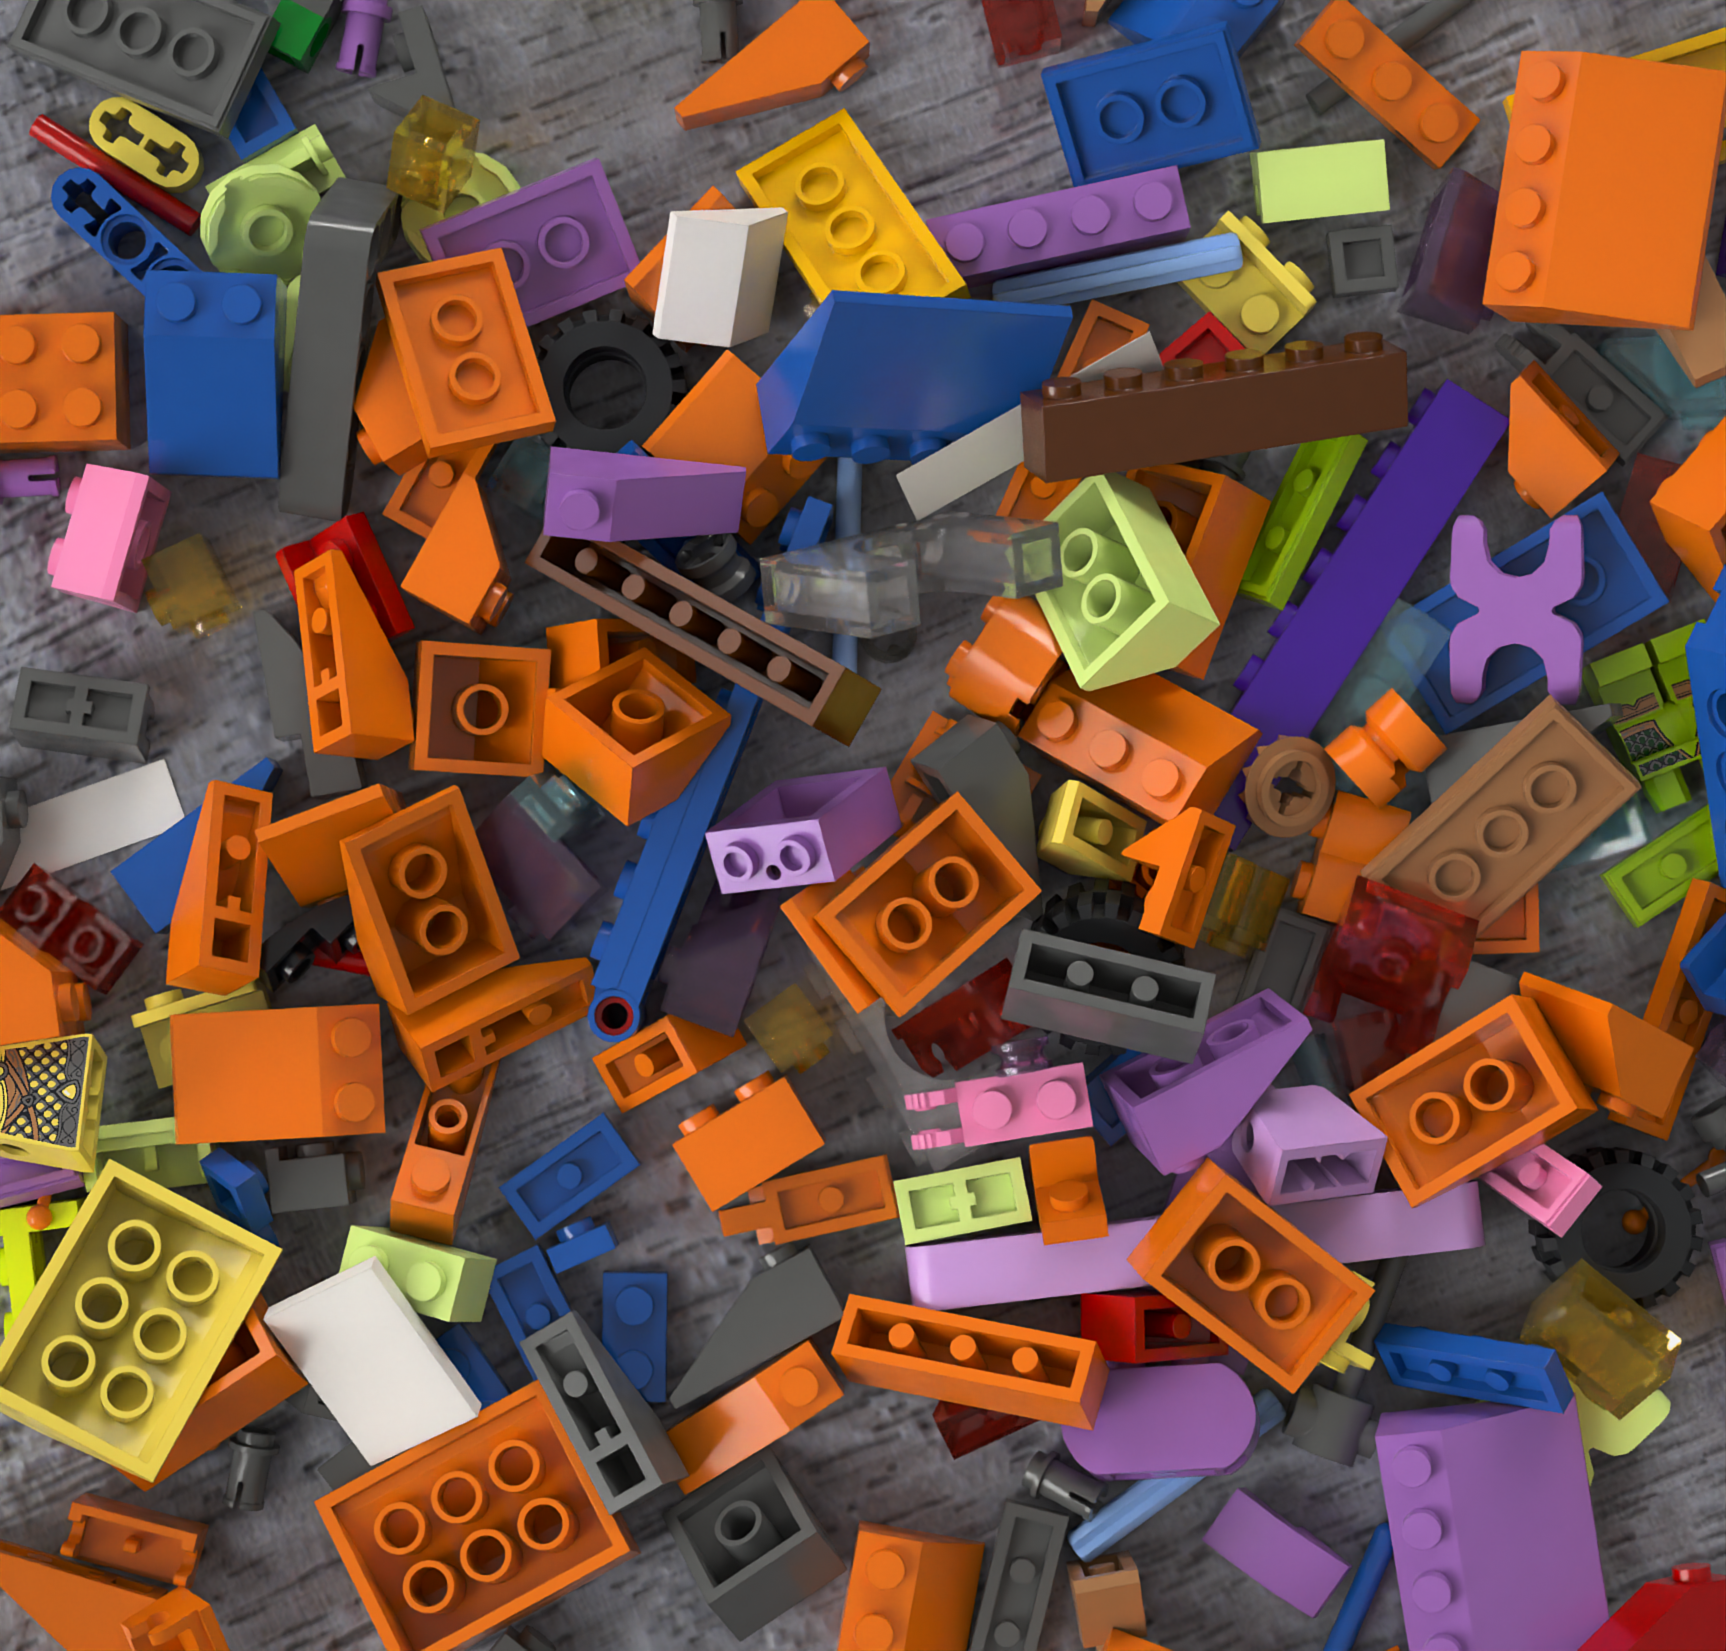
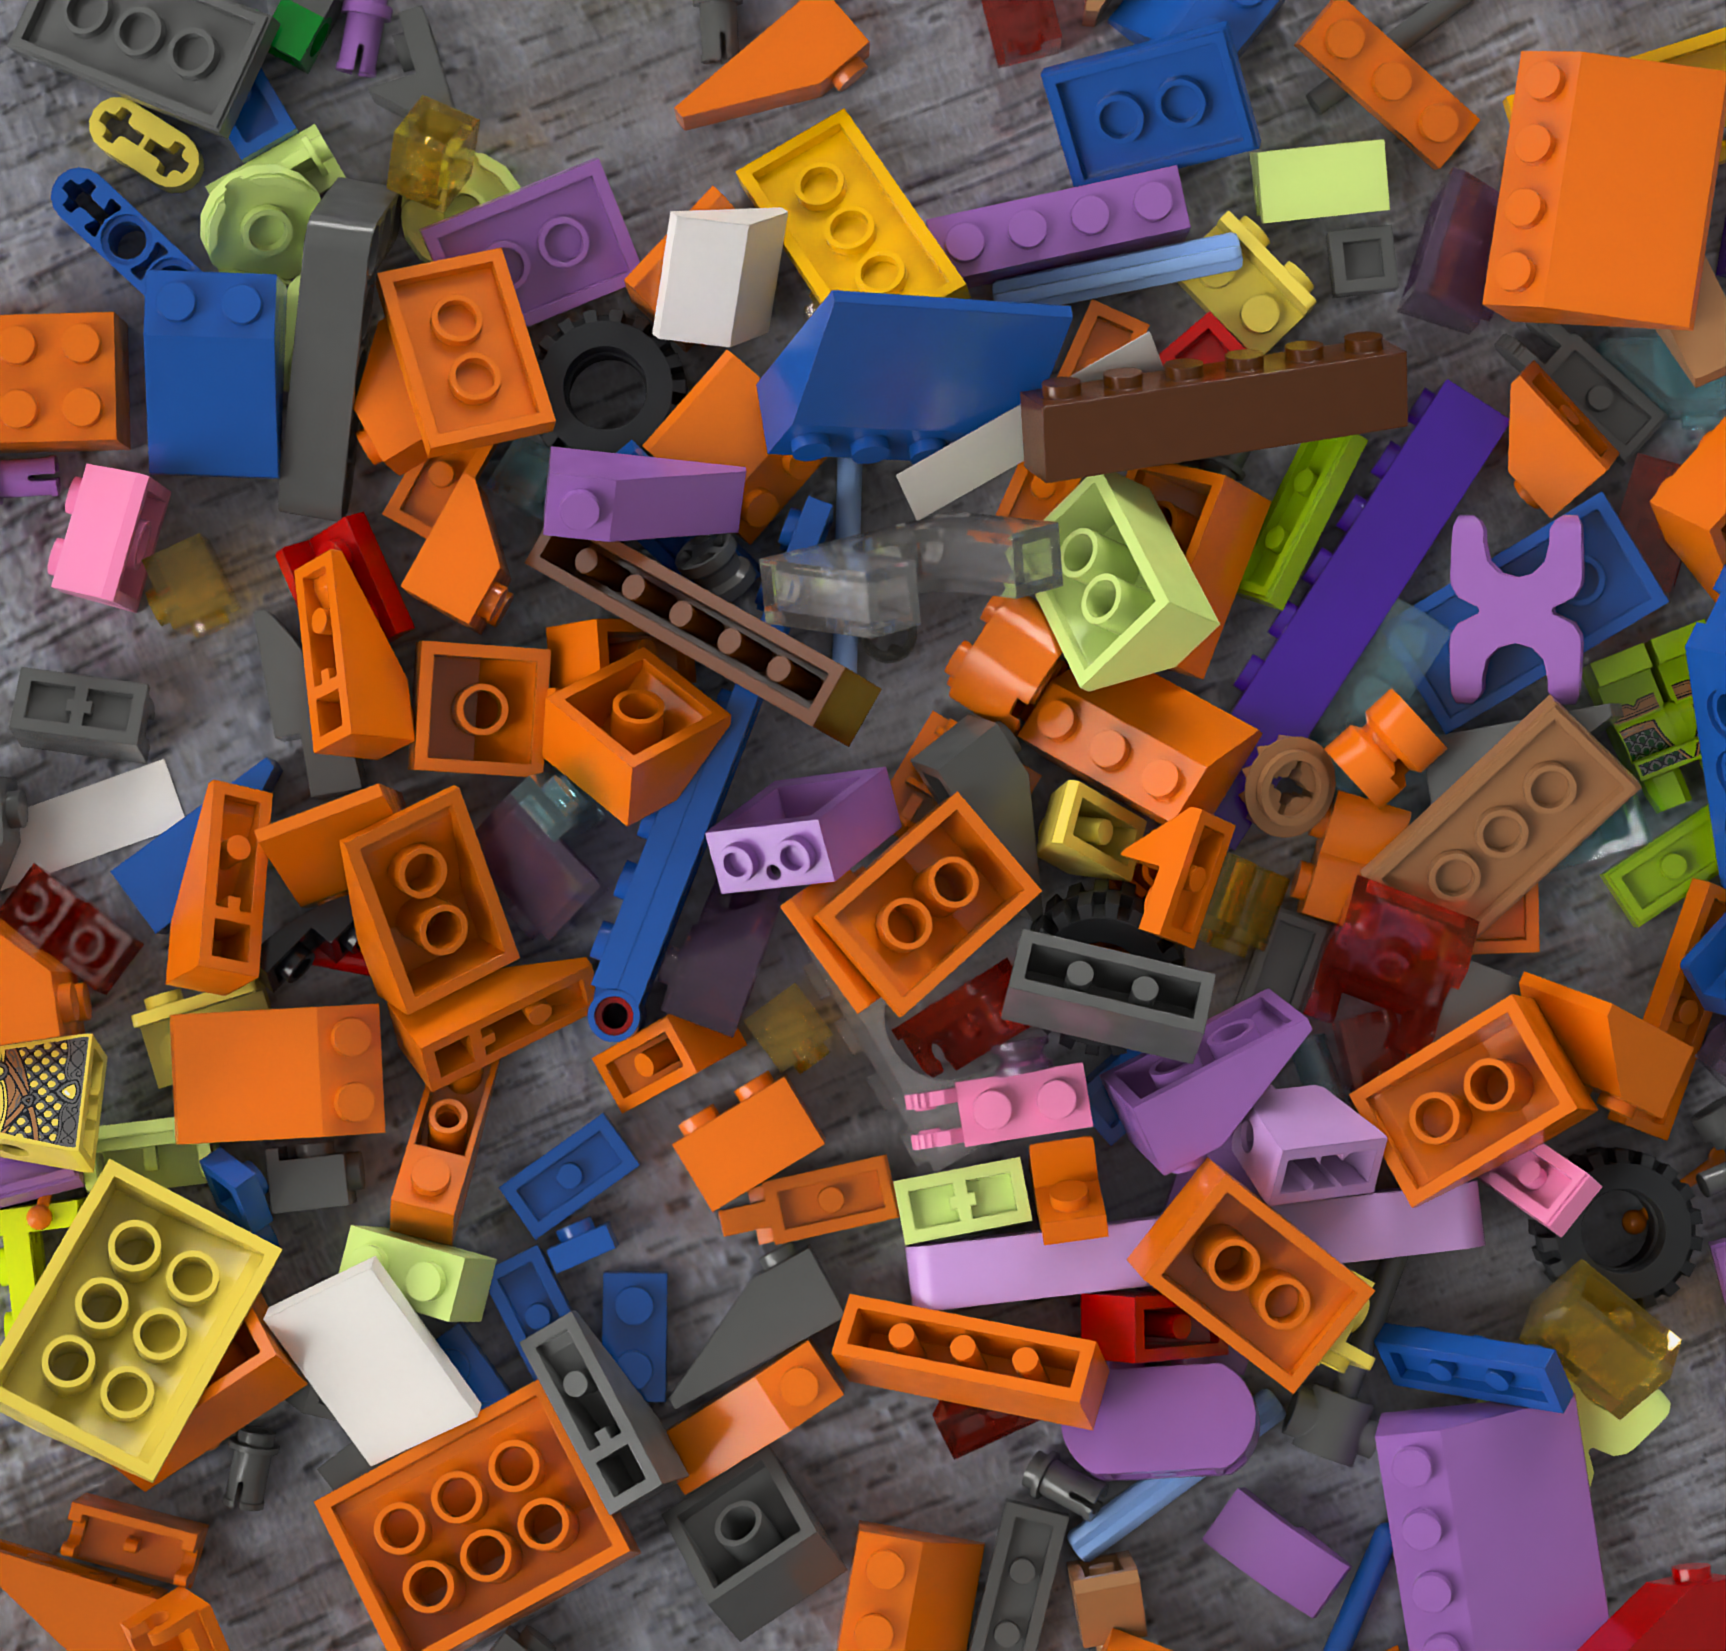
(116, 174): red bar -> none

